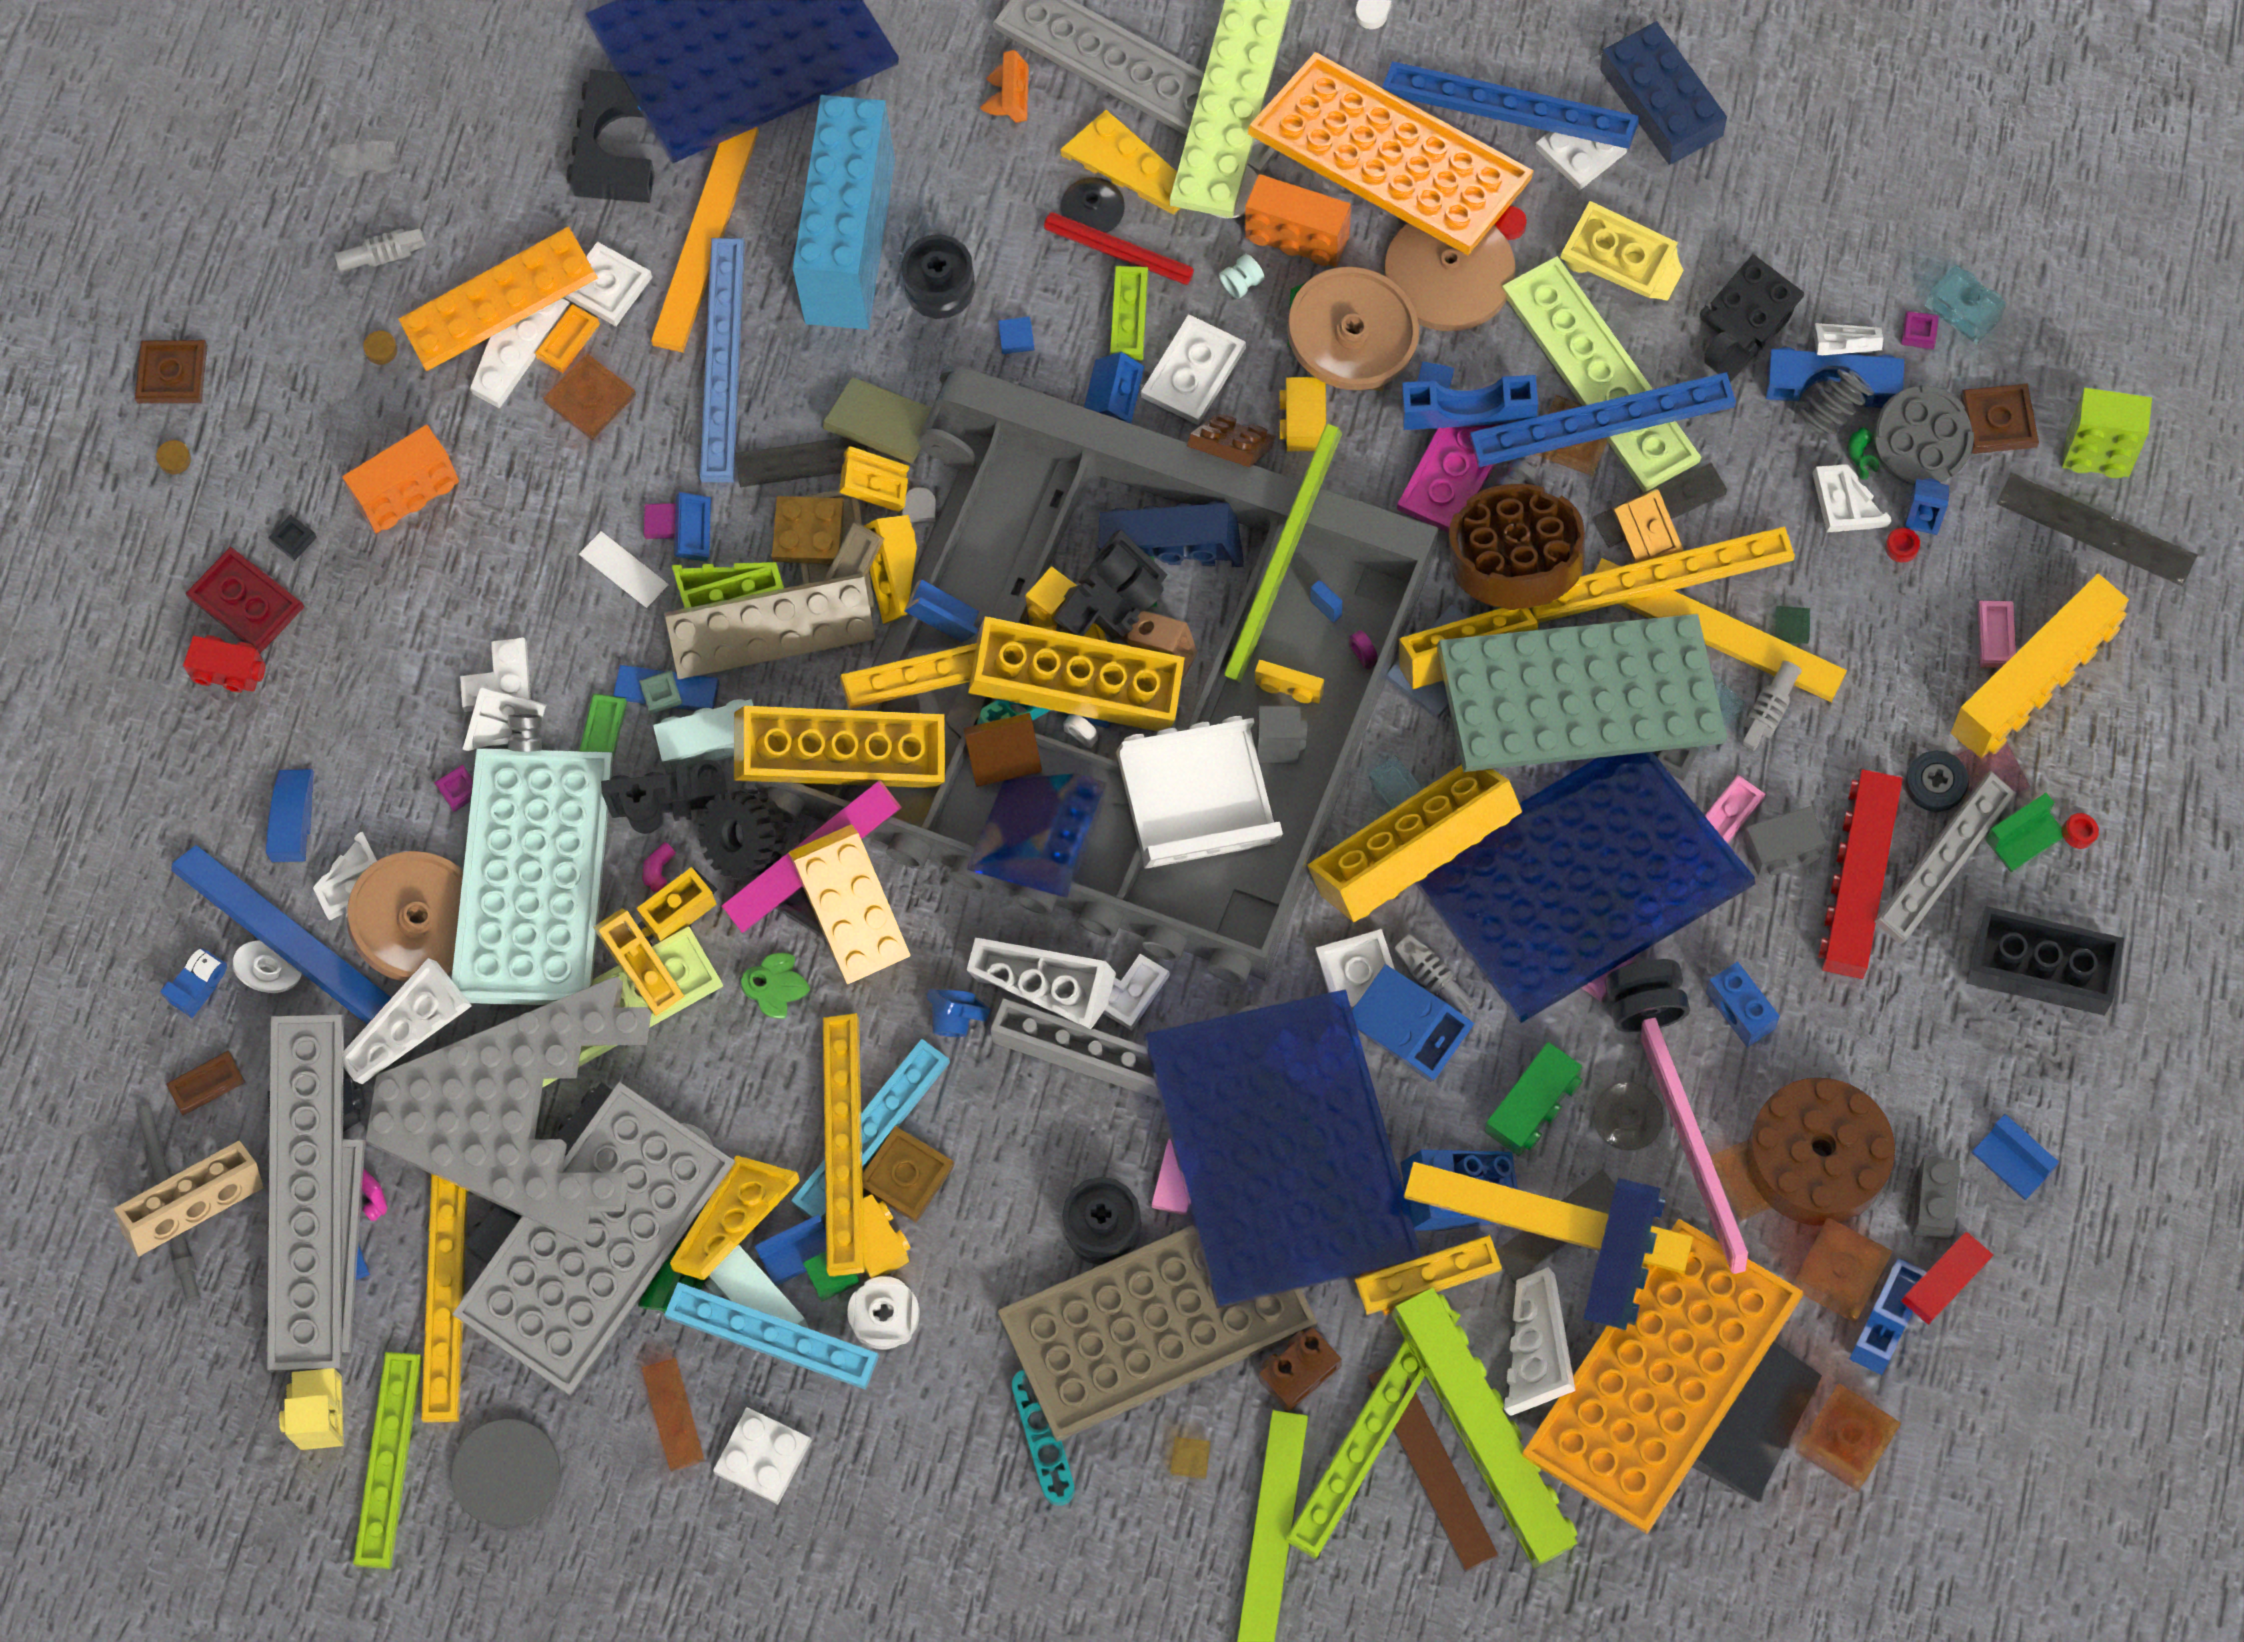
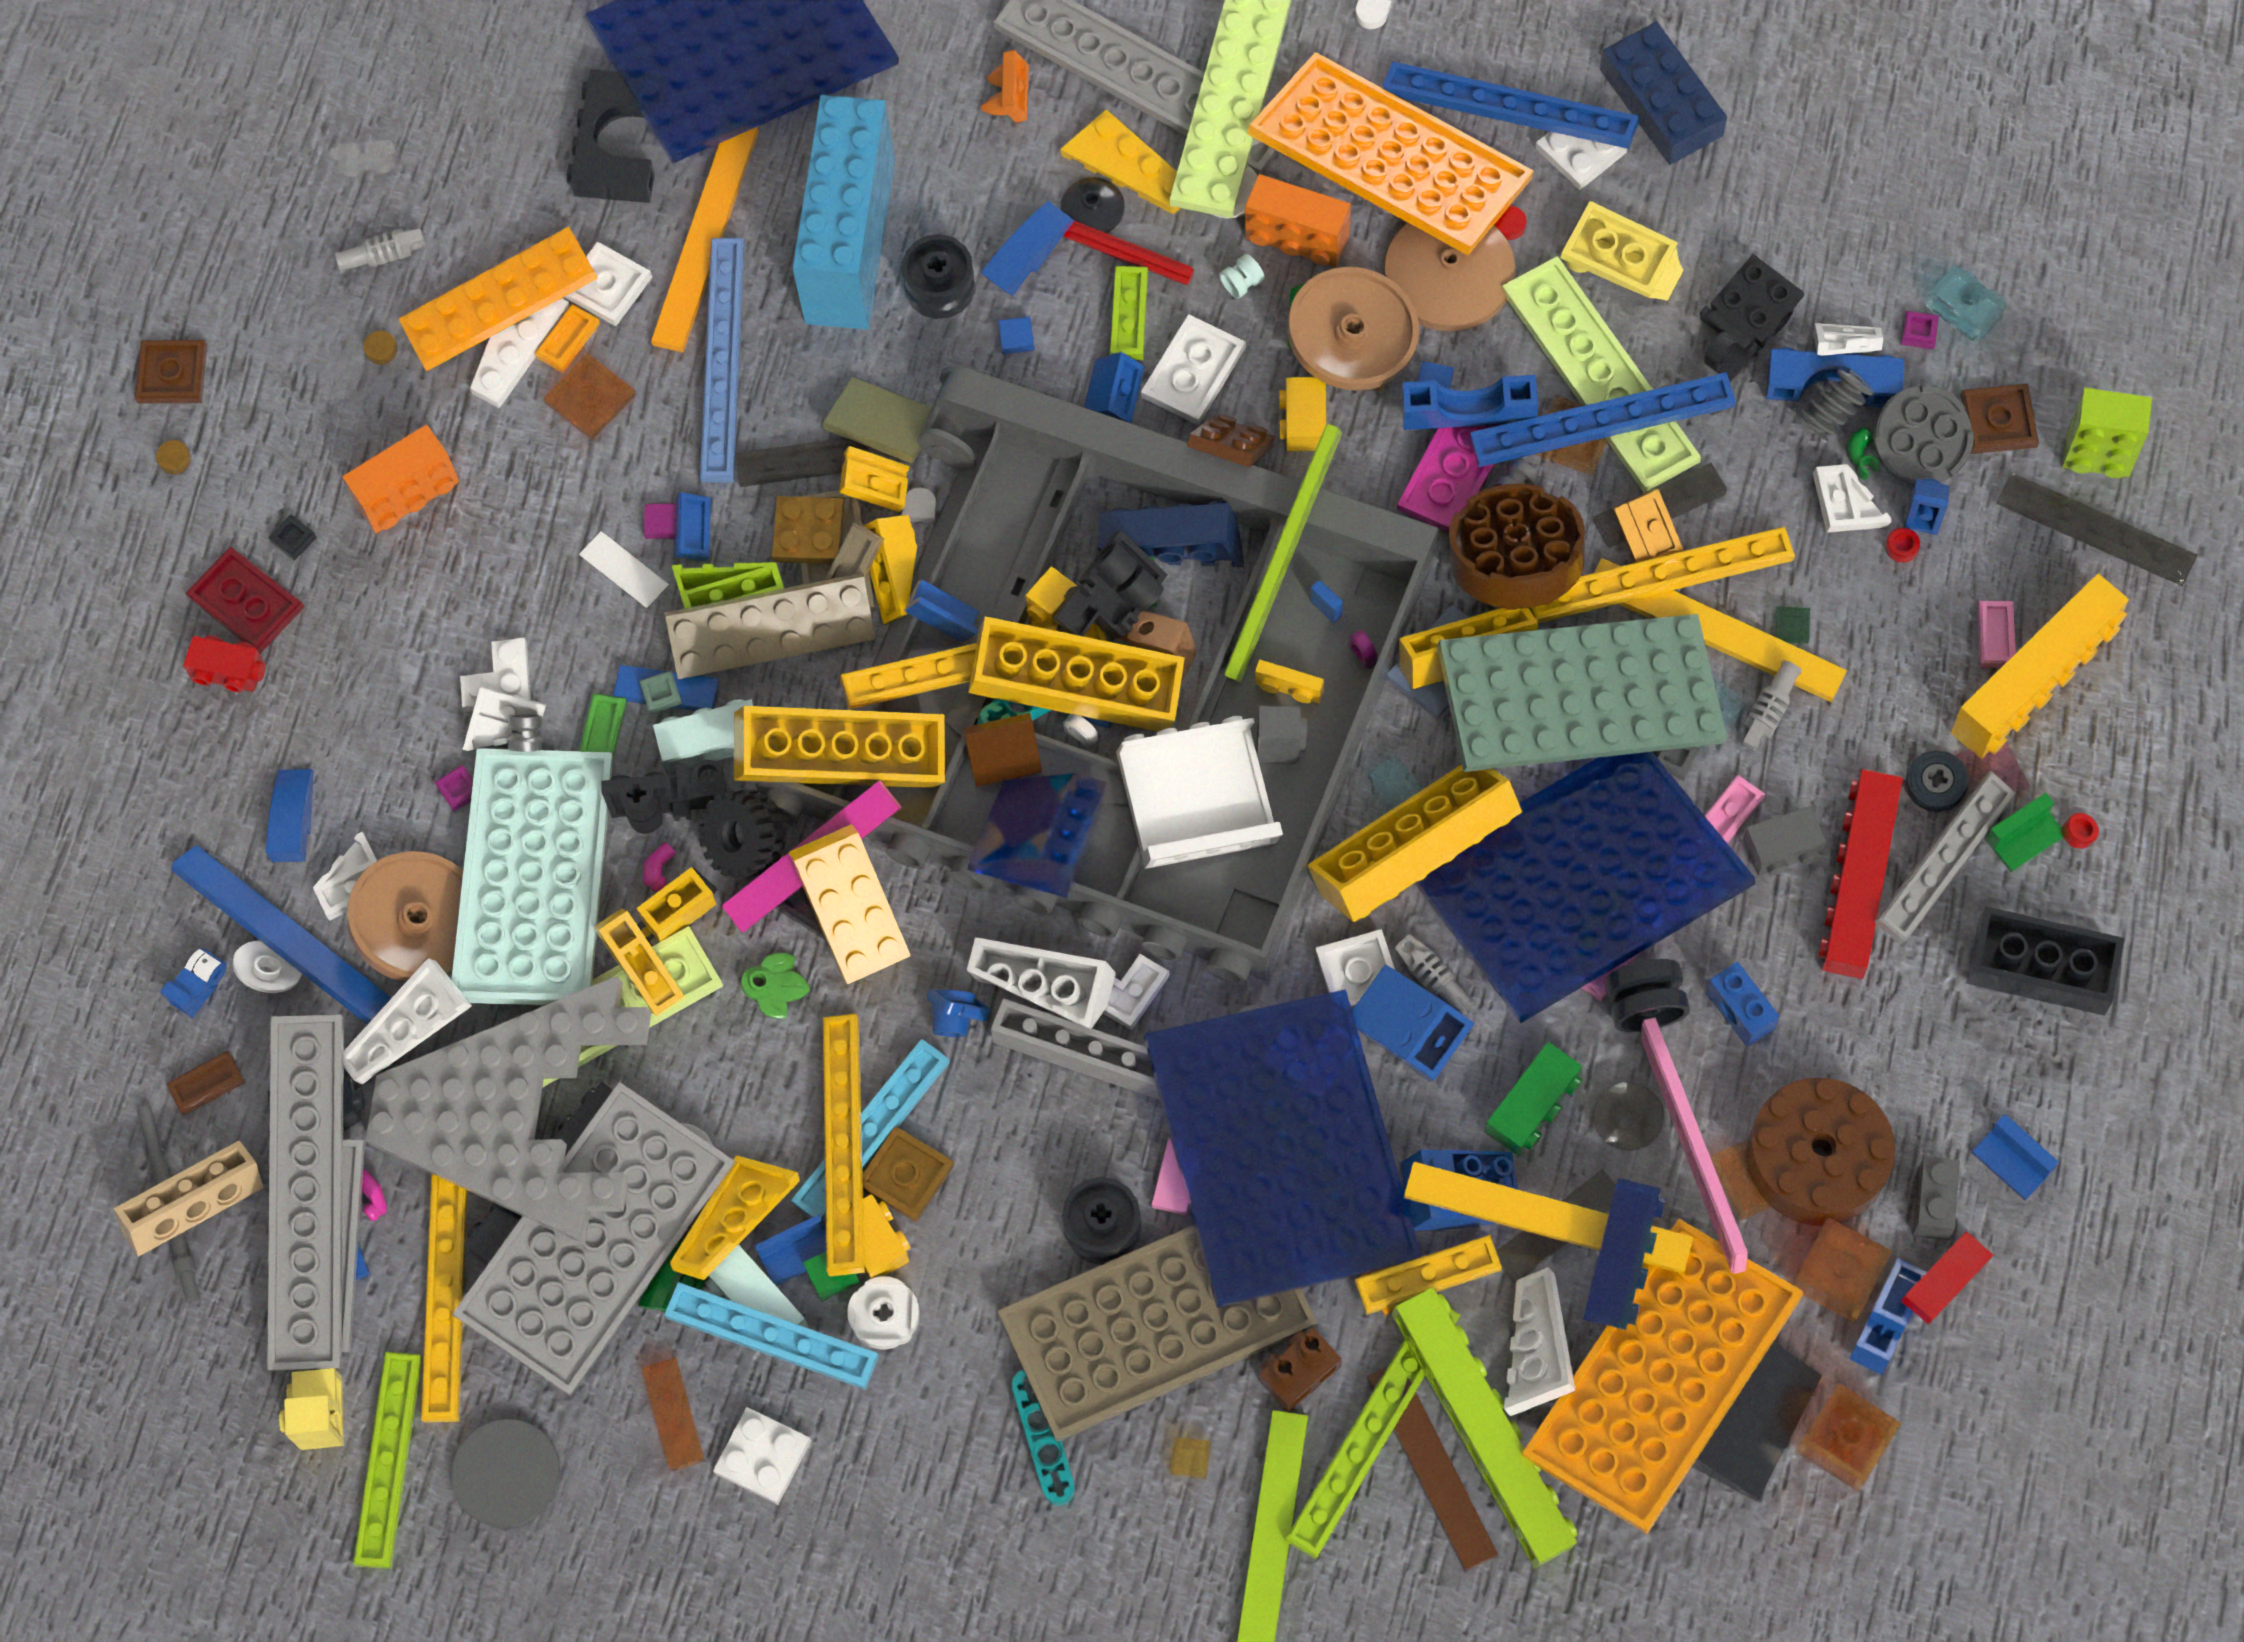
(1027, 248): none -> blue slope

